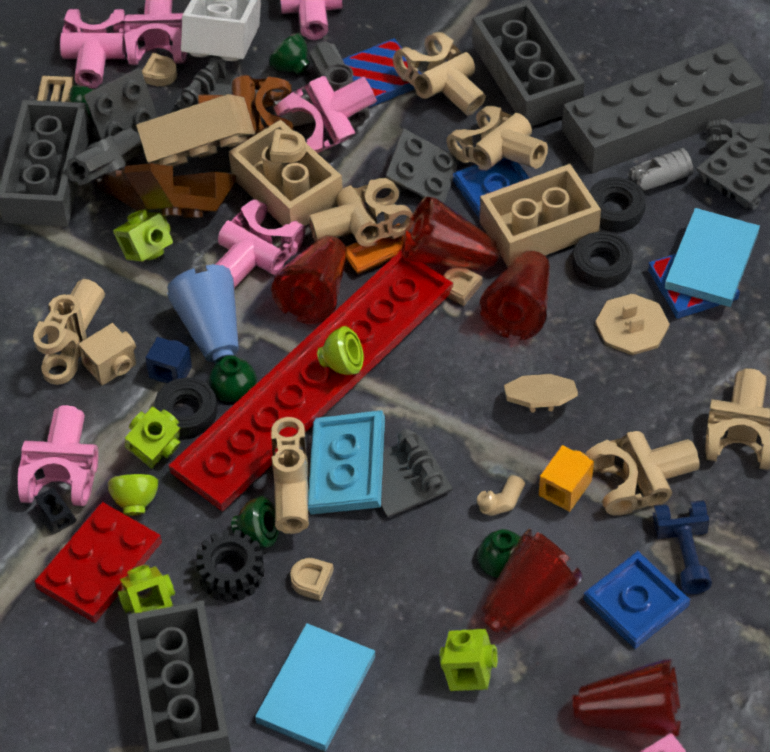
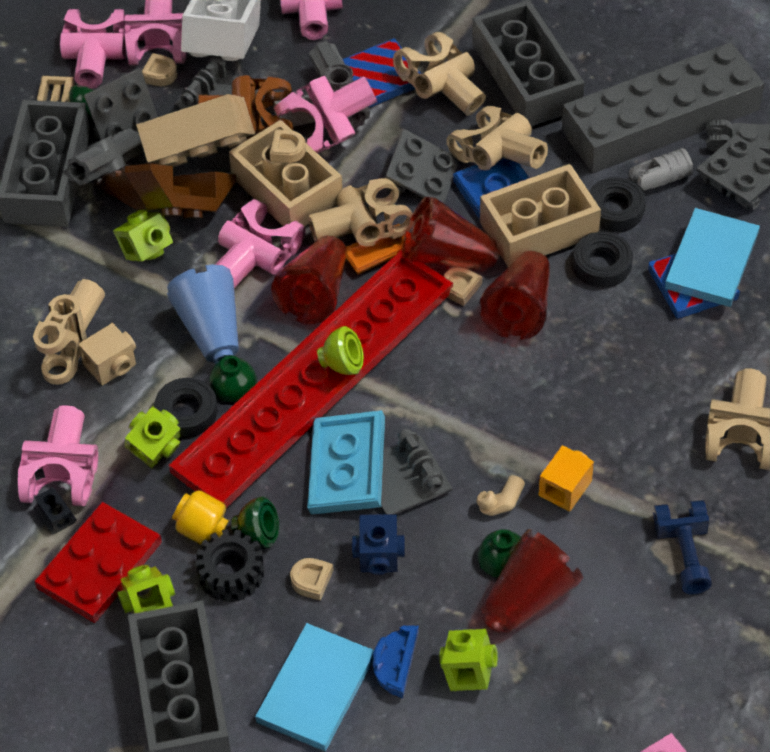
(133, 492): lime brick -> none
(168, 360): dark blue plate -> none
(200, 516): none -> yellow head
(290, 477): tan connector -> none
(291, 55): dark green brick -> none
(378, 544): none -> dark blue brick
(394, 658): none -> blue plate
(540, 391): tan piece -> none
(632, 324): tan piece -> none
(633, 701): clear red cone -> none
(636, 599): blue tile -> none
(643, 466): tan connector -> none

